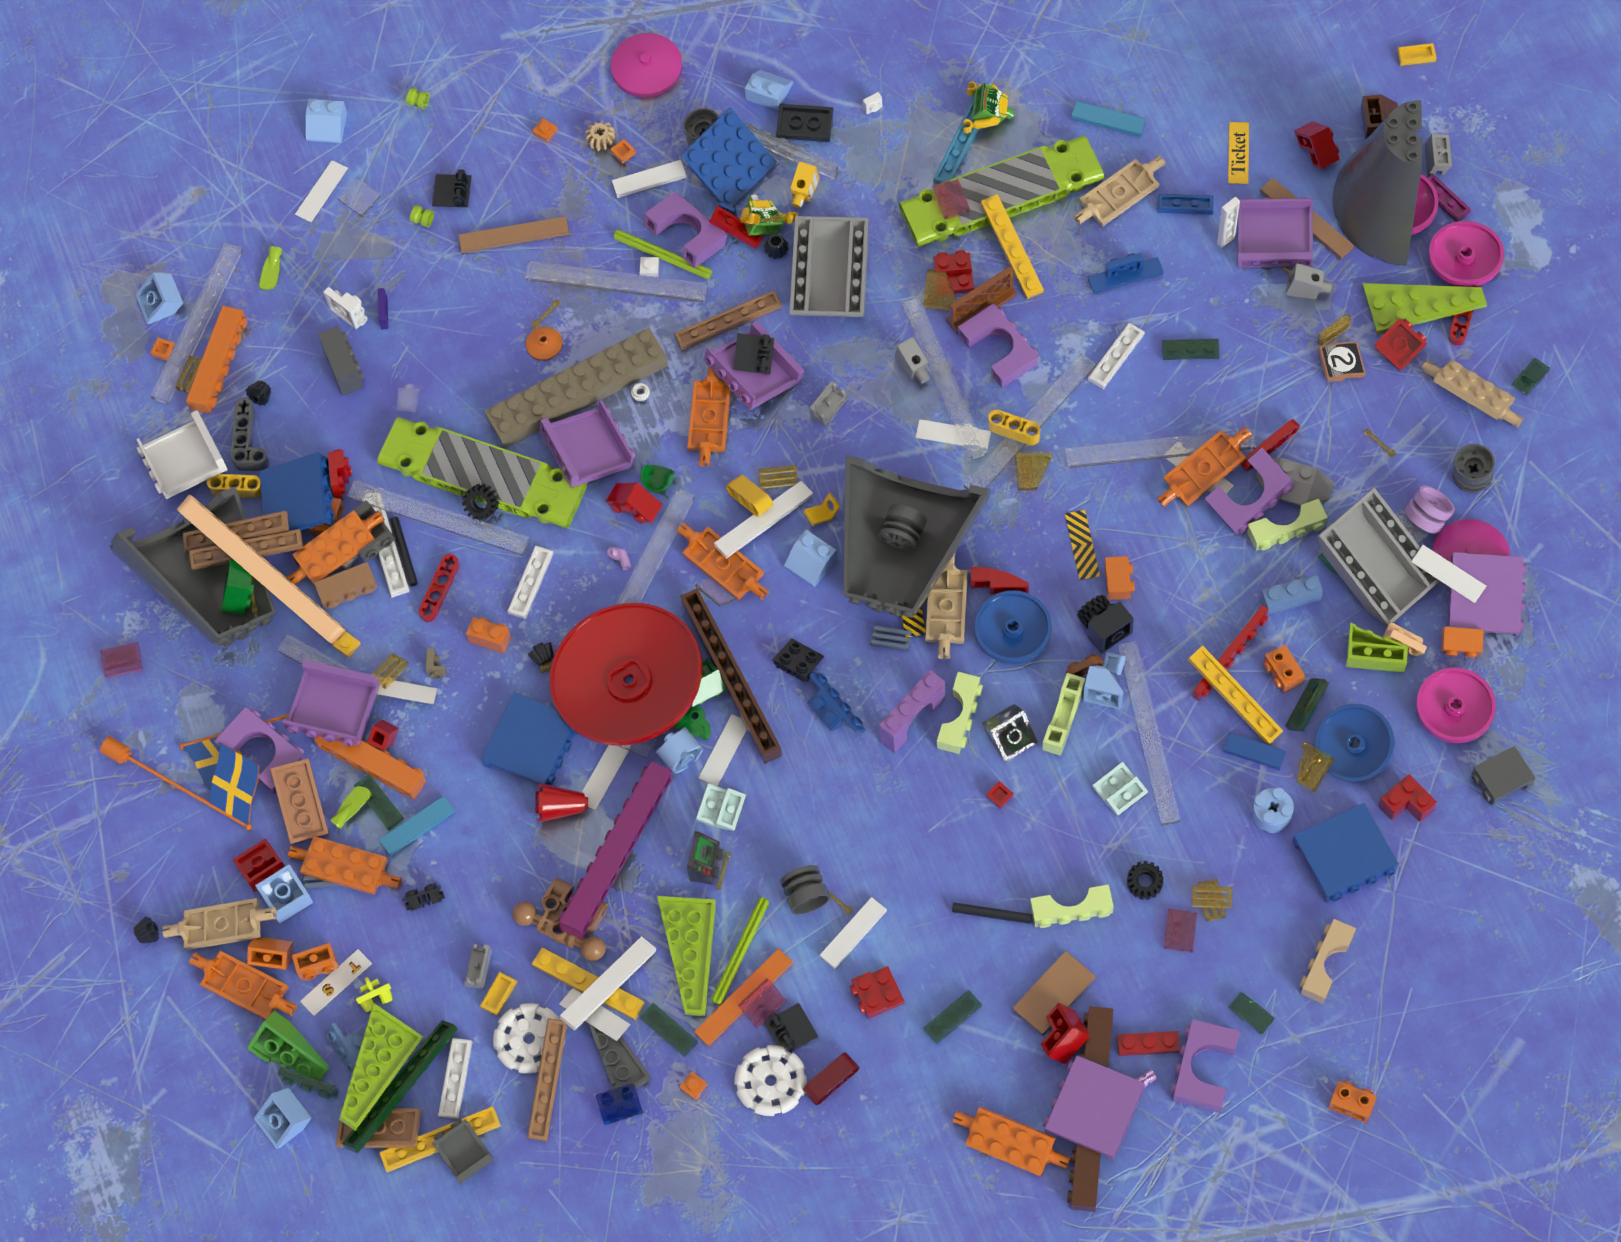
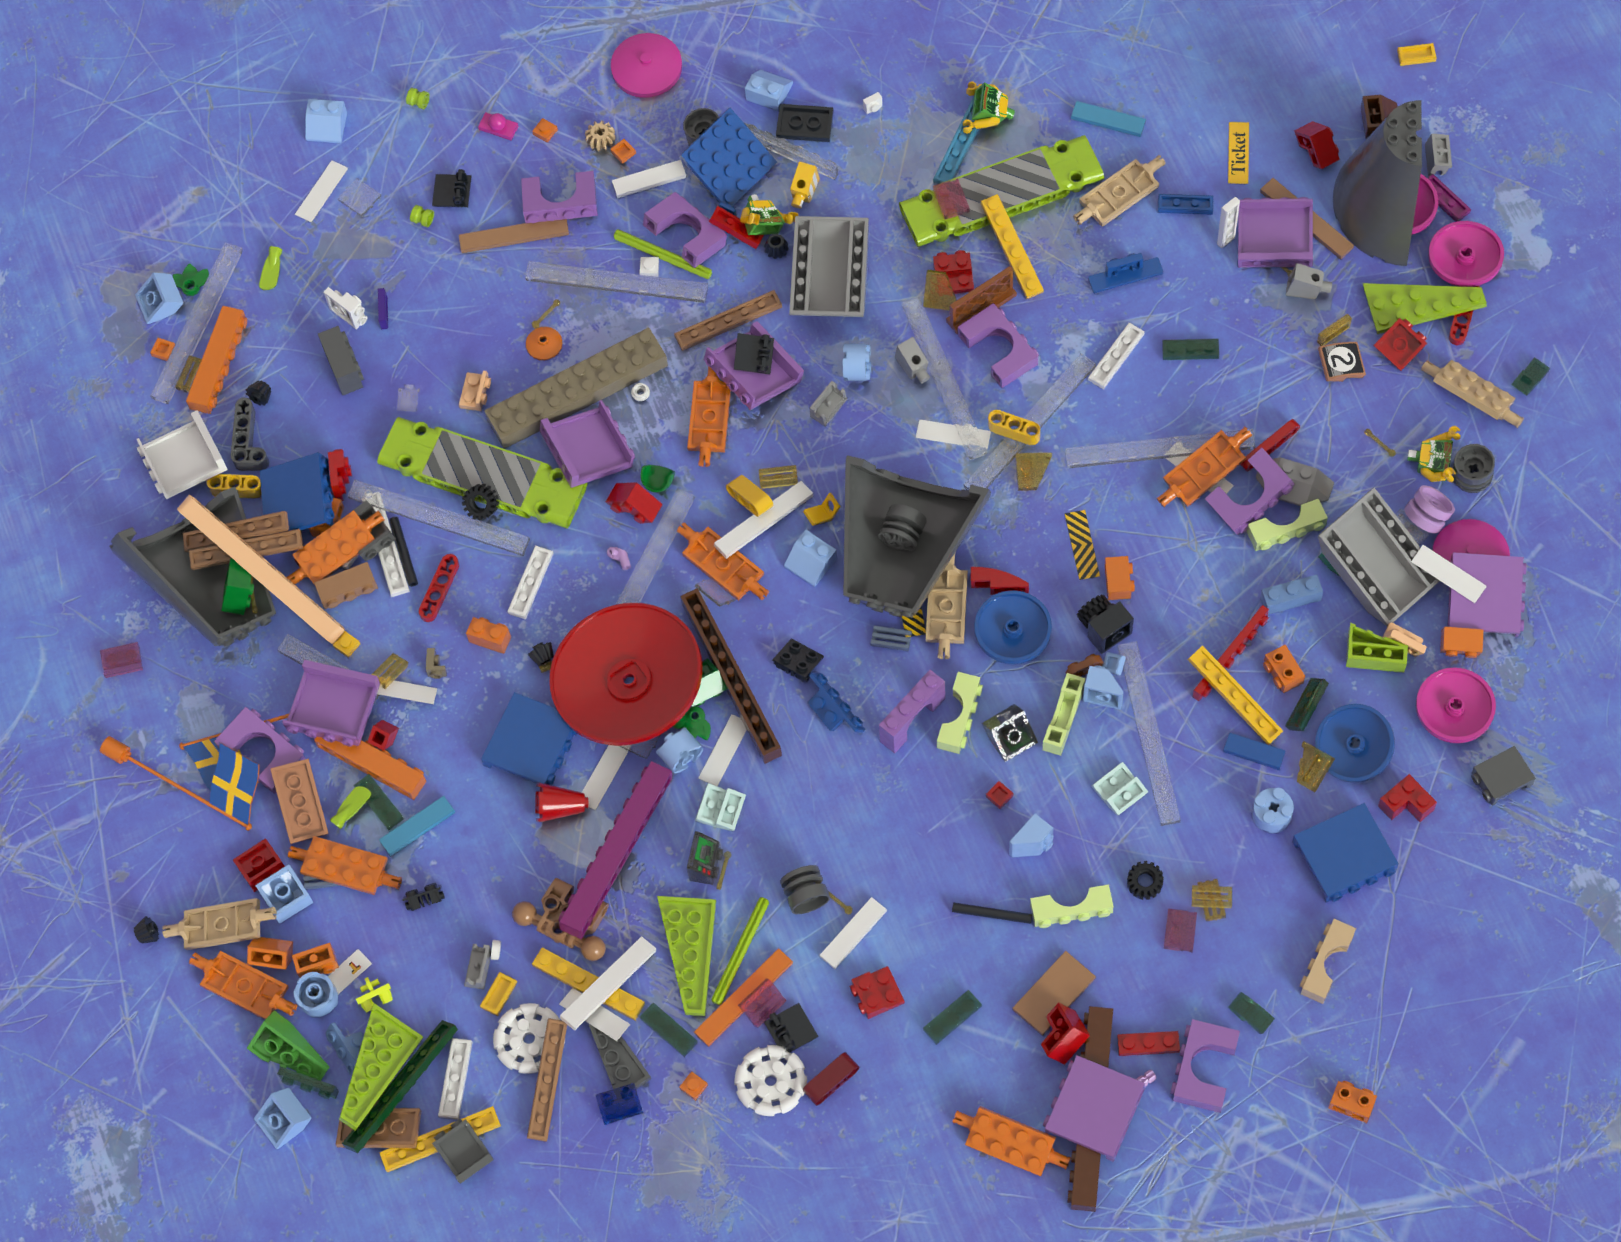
(191, 278): none -> green plate
(305, 994): none -> light blue brick
(474, 391): none -> light nougat bracket
(495, 953): none -> white tile
(498, 125): none -> dark pink tile
(580, 205): none -> medium lavender arch
(856, 362): none -> light blue brick
(1032, 838): none -> light blue slope
(1436, 456): none -> torso

